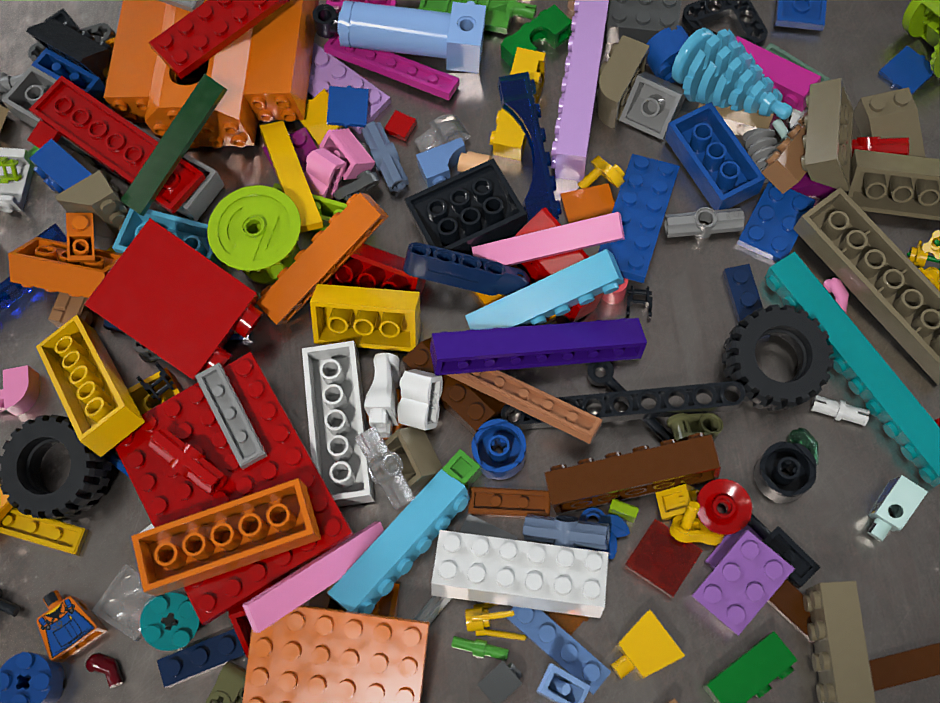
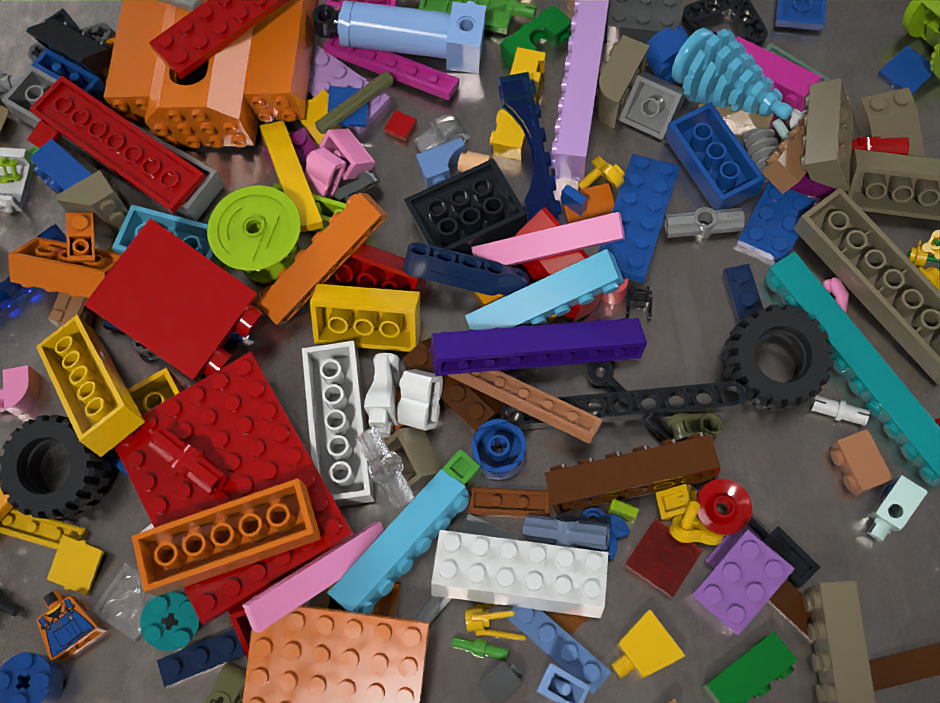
(75, 564): none -> yellow piece
(106, 665): dark red arm -> none
(149, 388): black piece -> none
(174, 145): dark green tile -> none
(231, 416): light grey tile -> none
(354, 102): none -> olive axle
(385, 156): sand blue piece -> none
(573, 199): none -> blue tile
(788, 487): black brick -> none
(805, 438): clear green arm -> none
(860, 463): none -> nougat brick

